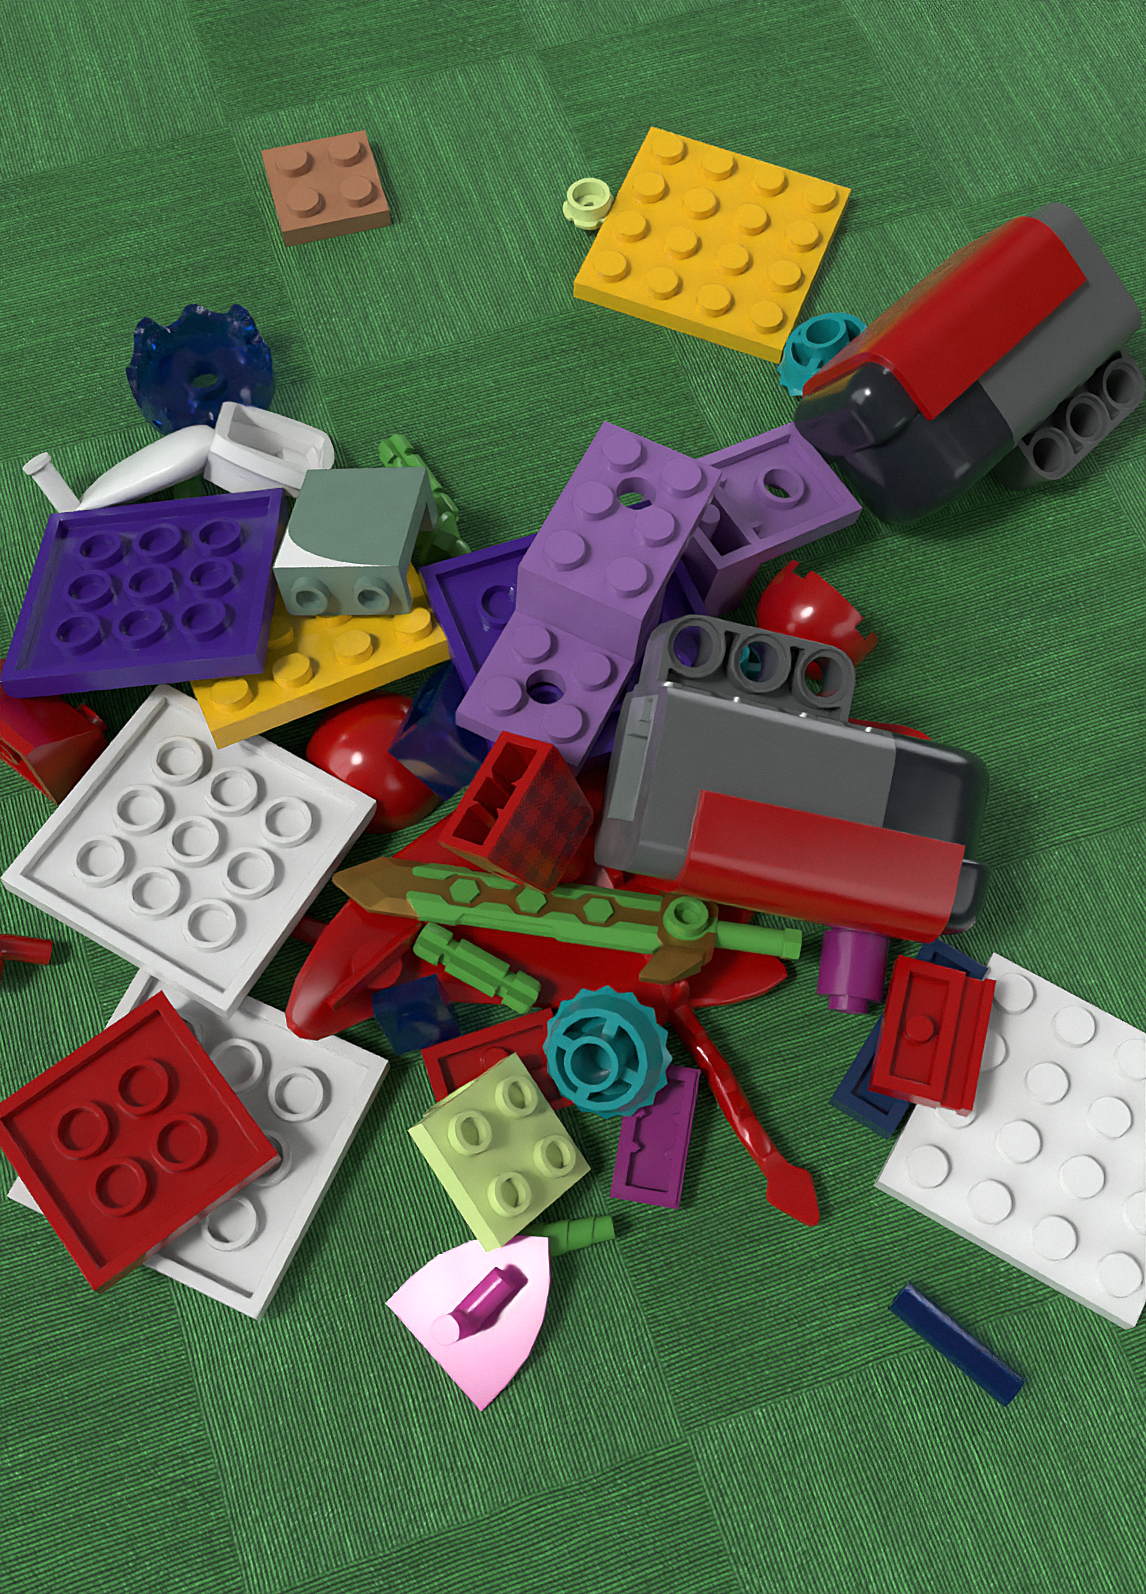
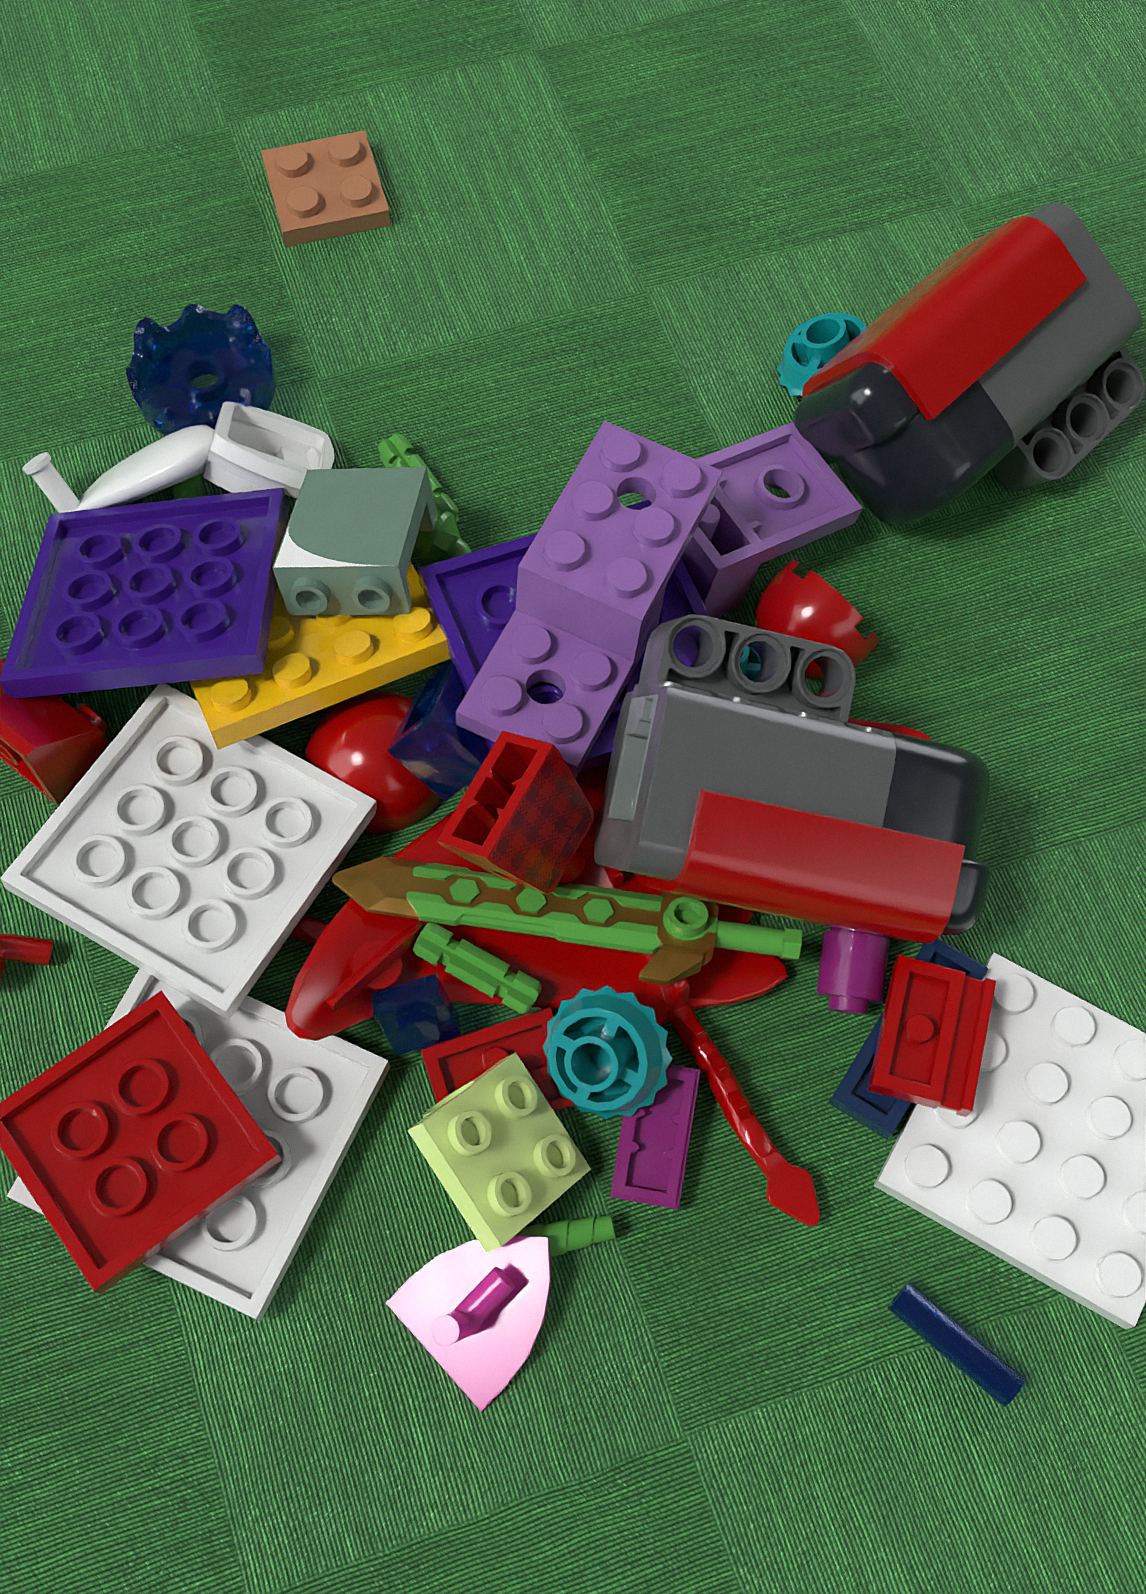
(588, 203): yellowish green plate -> none
(712, 244): yellow plate -> none

